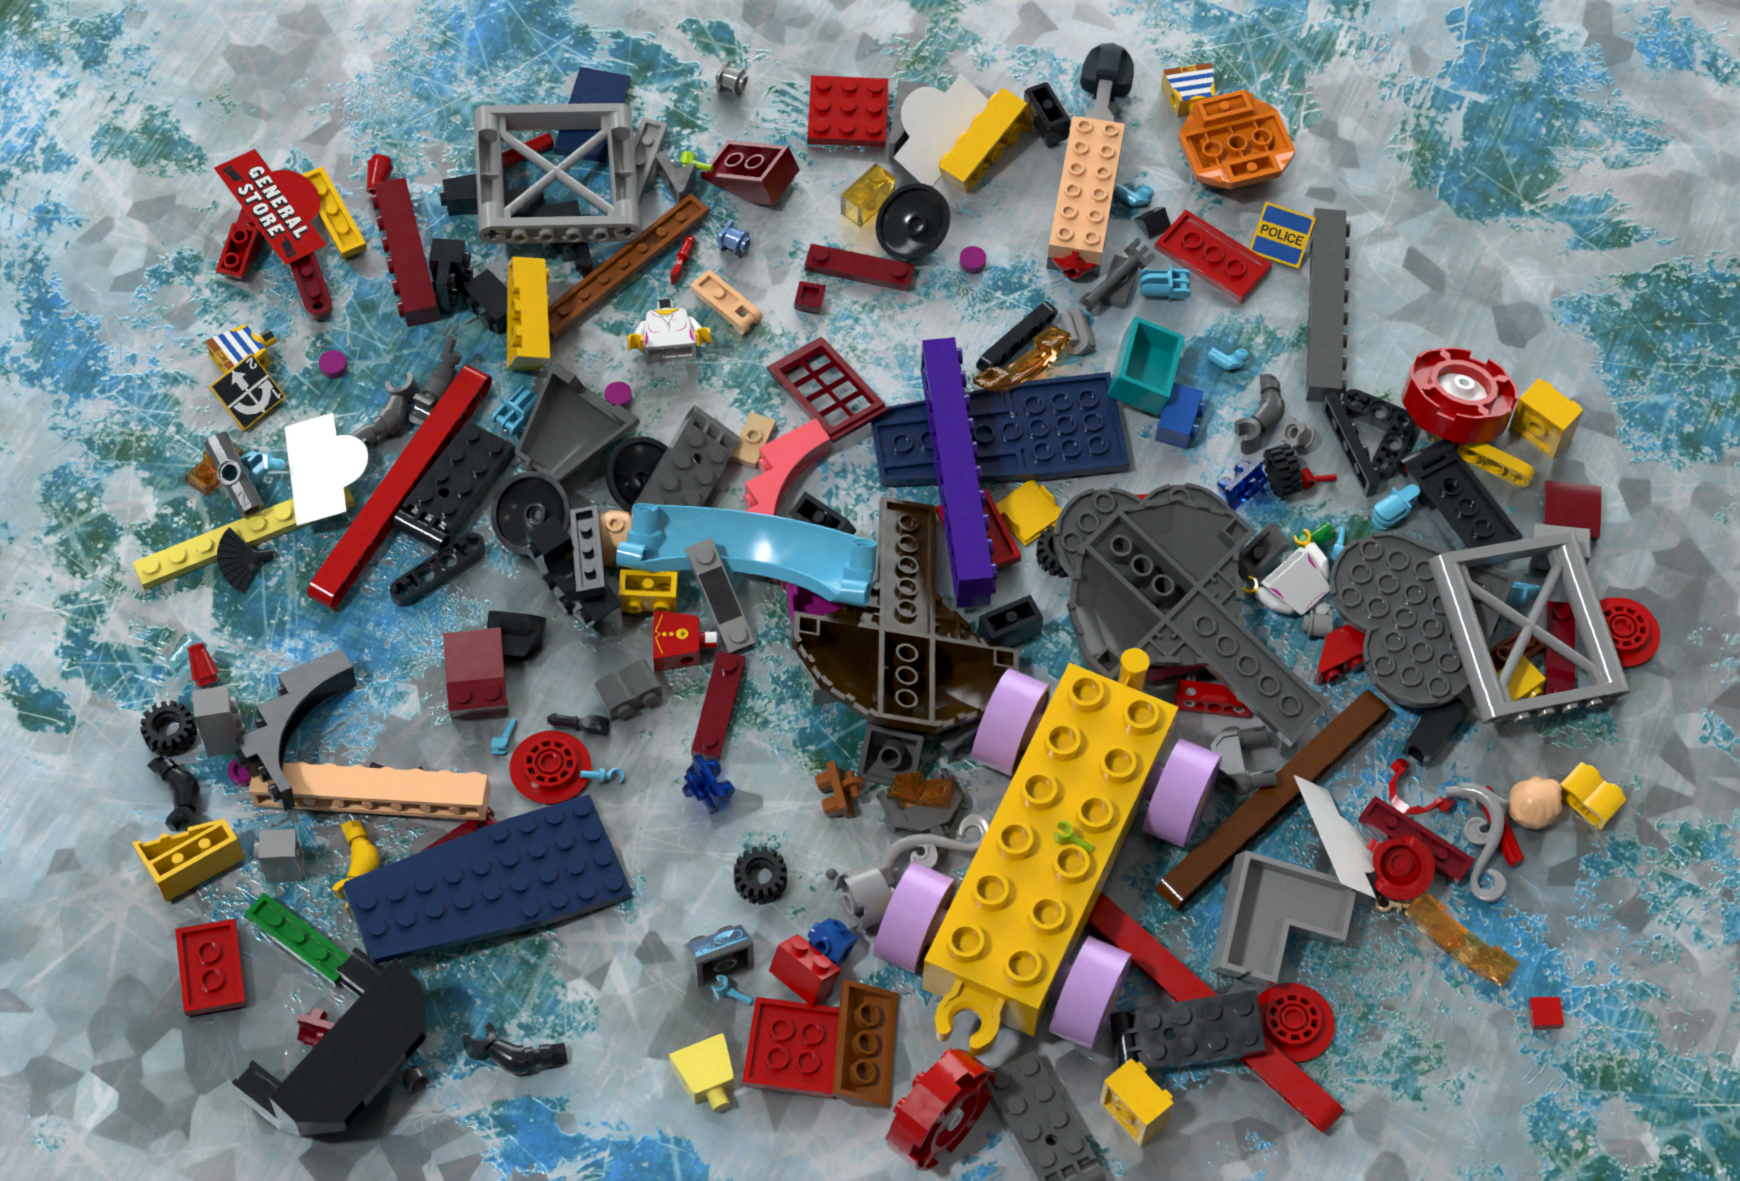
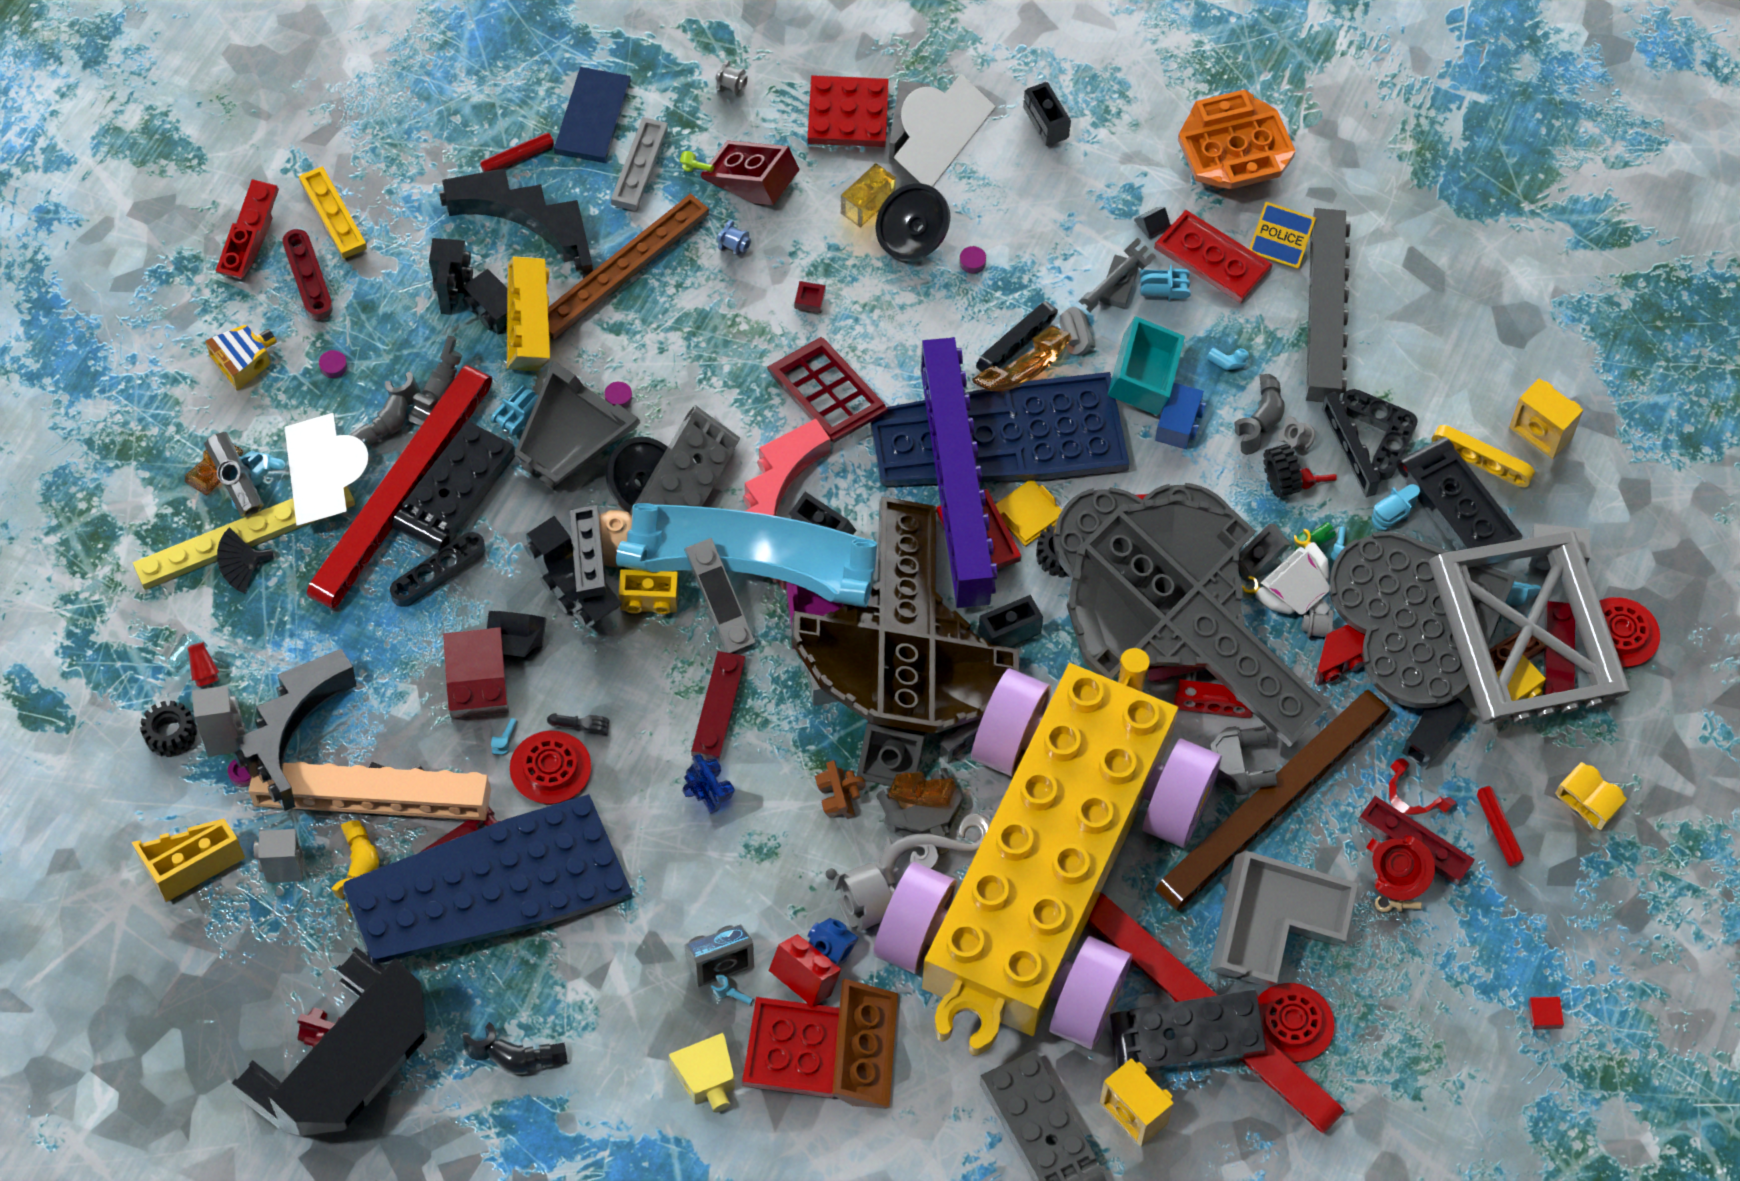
(184, 790): black piece -> none
(210, 967): red plate -> none
(246, 391): tile -> none
(277, 203): red sticker -> none
(296, 937): green plate -> none
(378, 170): red cone -> none
(406, 252): dark red brick -> none
(415, 1079): dark grey hinge -> none
(495, 219): light grey piece -> none
(519, 500): black dish -> none
(601, 775): medium azure hand -> none
(628, 689): dark grey brick -> none
(668, 334): white torso -> none
(677, 181): flat silver slope -> none
(678, 640): red torso -> none
(682, 256): red piece -> none
(726, 301): light nougat plate -> none
(754, 434): tan plate -> none
(760, 859): black tyre -> none
(859, 267): dark red plate -> none
(940, 1108): red piece -> none
(985, 140): yellow wedge -> none
(1070, 837): lime hand -> none
(1090, 167): light nougat piece -> none
(1133, 199): medium azure arm -> none
(1187, 85): torso -> none
(1247, 483): clear blue hips -> none
(1341, 839): white sticker -> none
(1459, 395): red piece -> none
(1459, 942): clear orange slope -> none
(1491, 839): light grey plant -> none
(1535, 802): light nougat hair -> none
(1573, 506): dark red slope -> none

